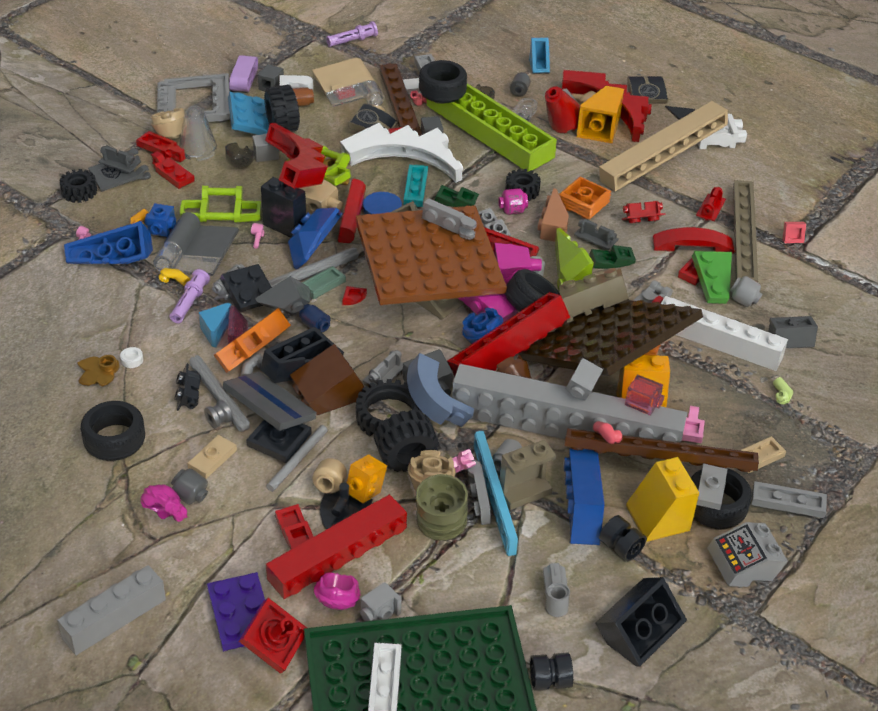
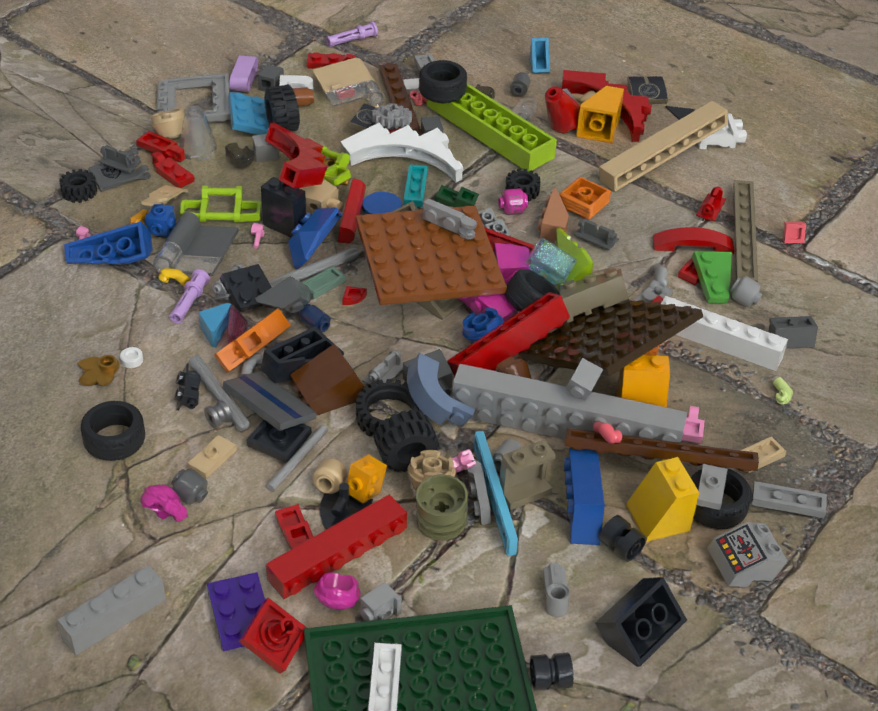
(163, 195): none -> tan piece
(318, 60): none -> red hinge
(392, 116): none -> light grey gear
(550, 261): none -> clear light blue brick
(617, 257): dark green slope -> none
(635, 212): red hinge -> none
(644, 395): clear pink brick -> none
(660, 274): none -> light grey arm

